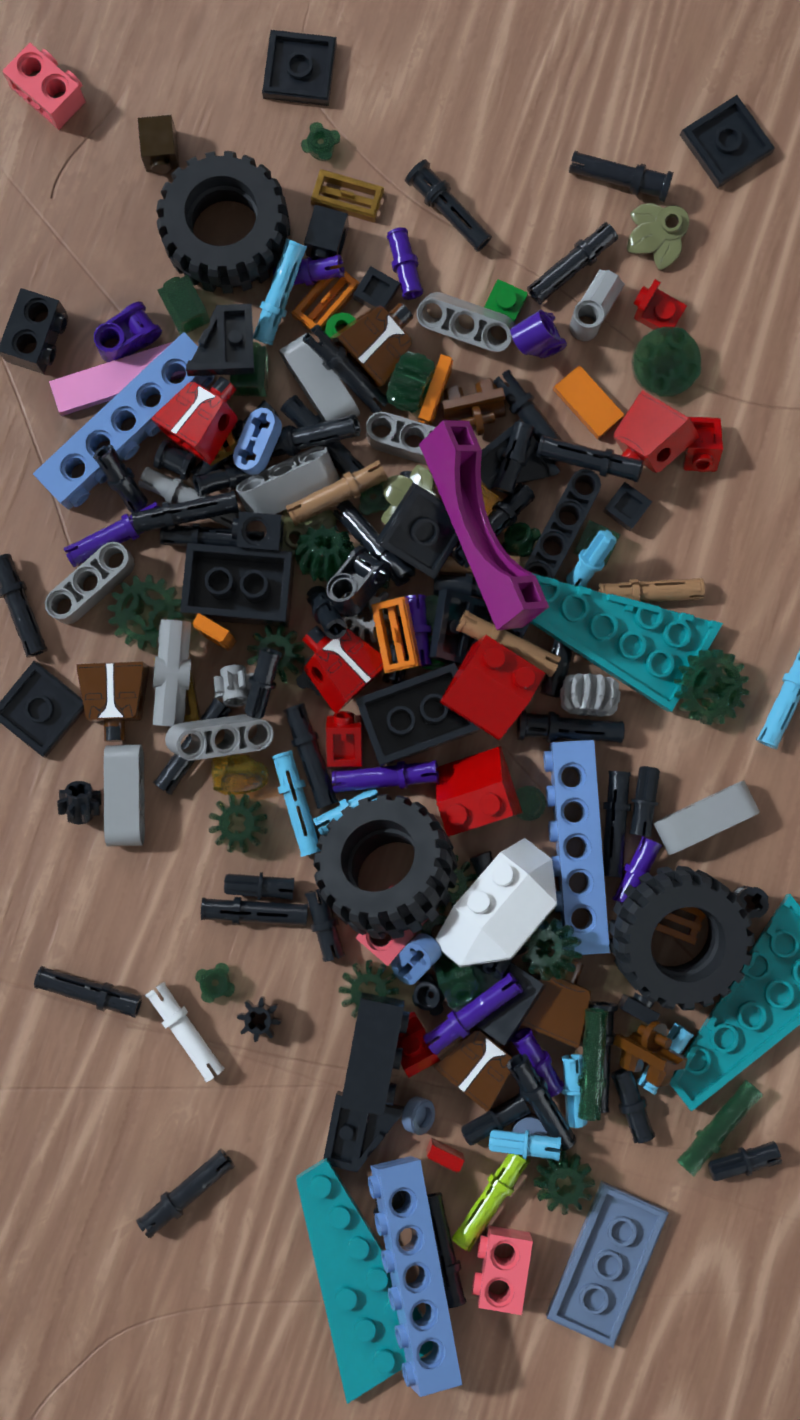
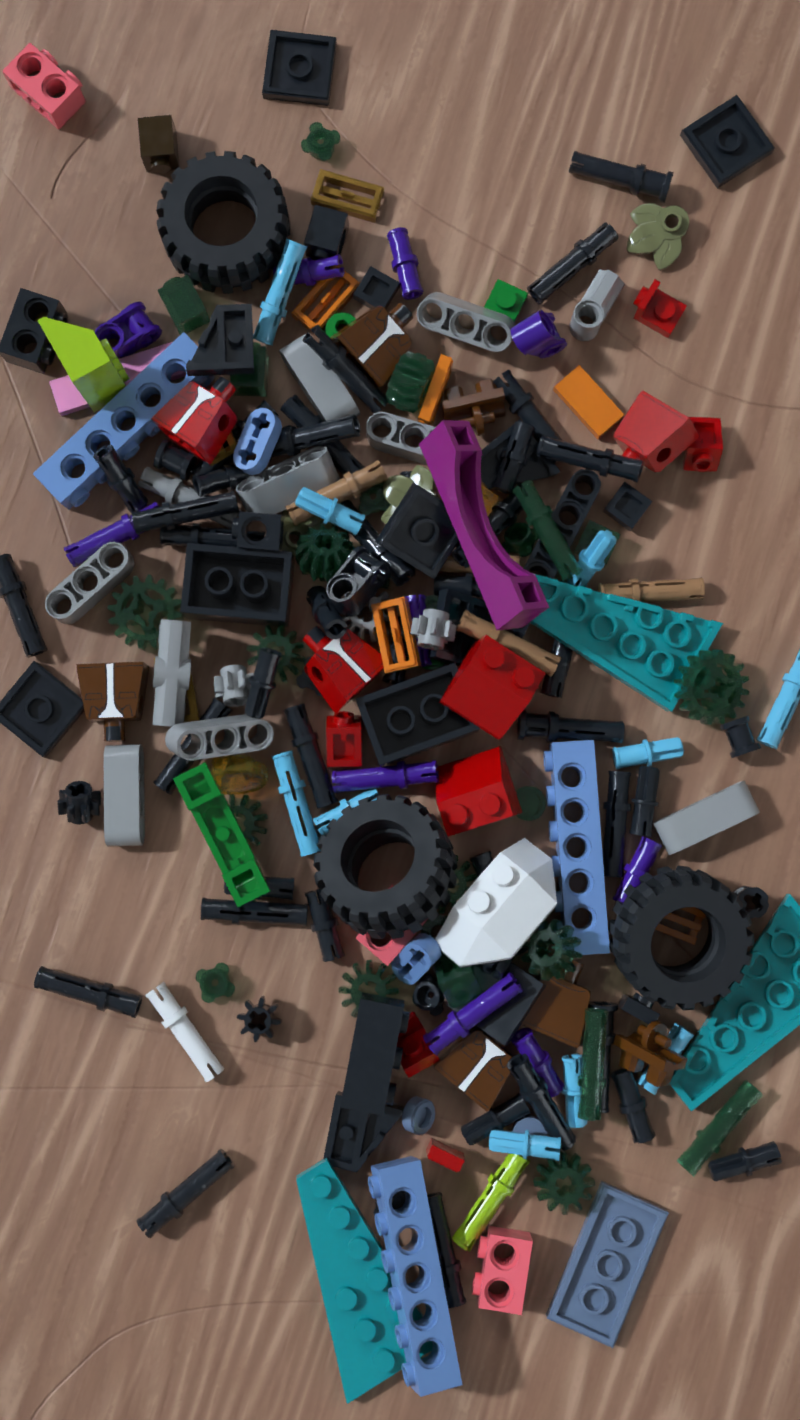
(87, 361): none -> lime slope
(214, 632): orange tile -> none
(222, 834): none -> green slope
(329, 510): none -> medium azure axle
(433, 629): none -> light grey gear
(434, 197): black pin -> none
(547, 530): none -> clear green pin
(590, 695): light grey gear -> none
(647, 752): none -> medium azure axle
(666, 361): clear green tile -> none
(740, 736): none -> black bush

